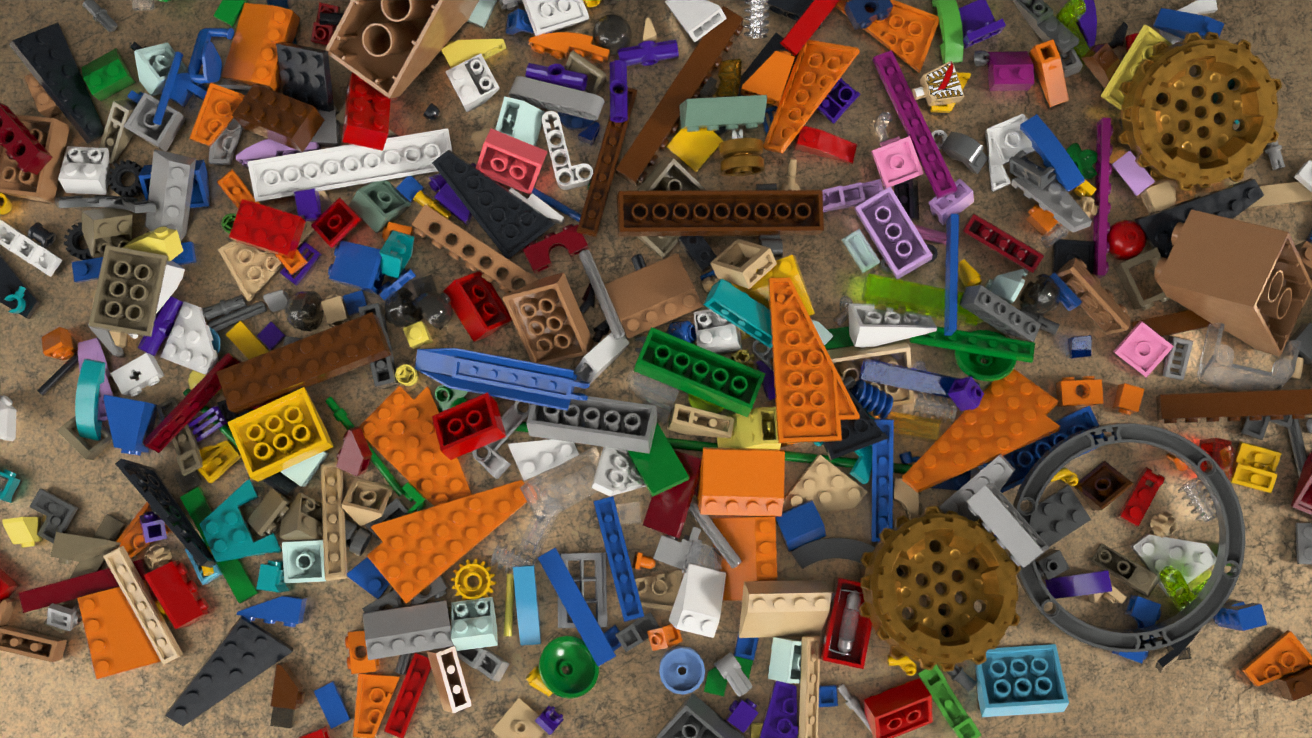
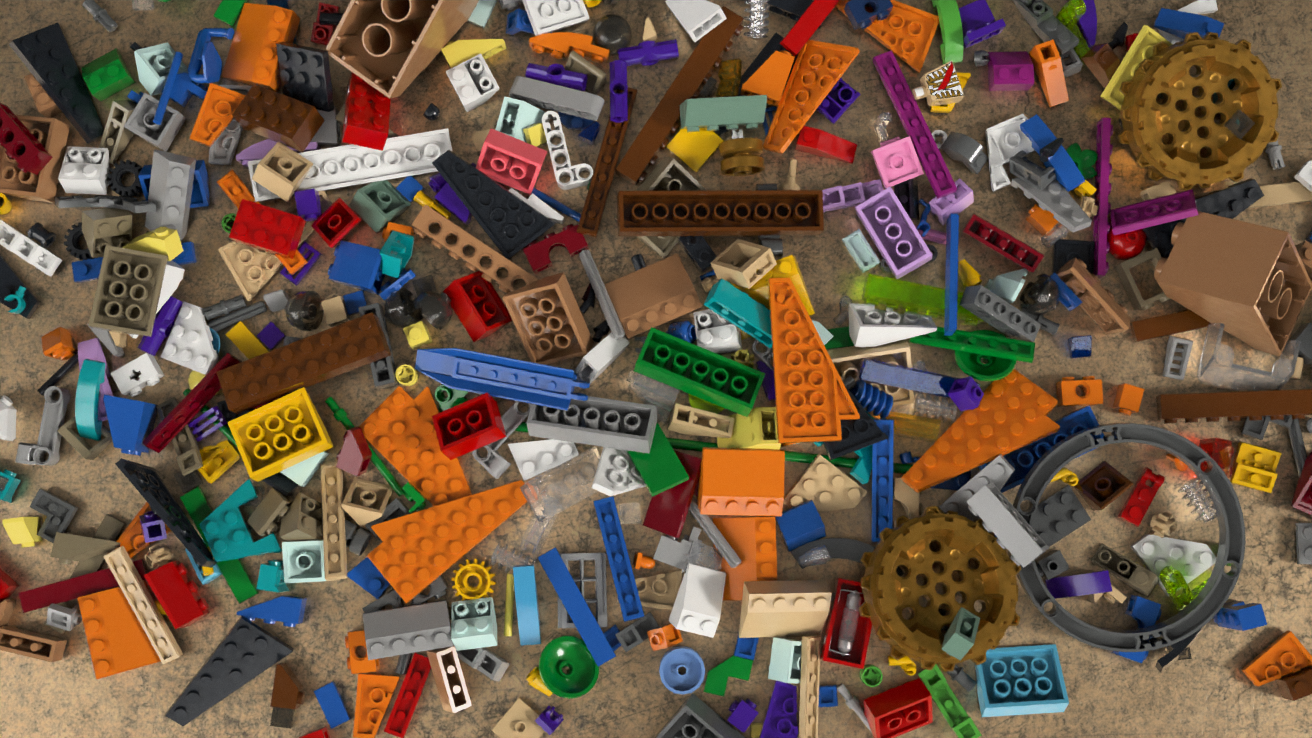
(49, 437): none -> light grey piece
(282, 171): none -> tan slope
(535, 134): none -> light yellow tile
(731, 670): light grey piece -> none
(815, 556): none -> clear cone
(874, 676): none -> bright green wheel
(923, 225): none -> blue piece
(961, 634): none -> sand green slope
(1050, 149): none -> black bar
(1135, 176): lavender hinge -> none
(1143, 349): bright pink plate -> none
(1153, 212): none -> magenta tile
(1239, 124): none -> clear smoke tile

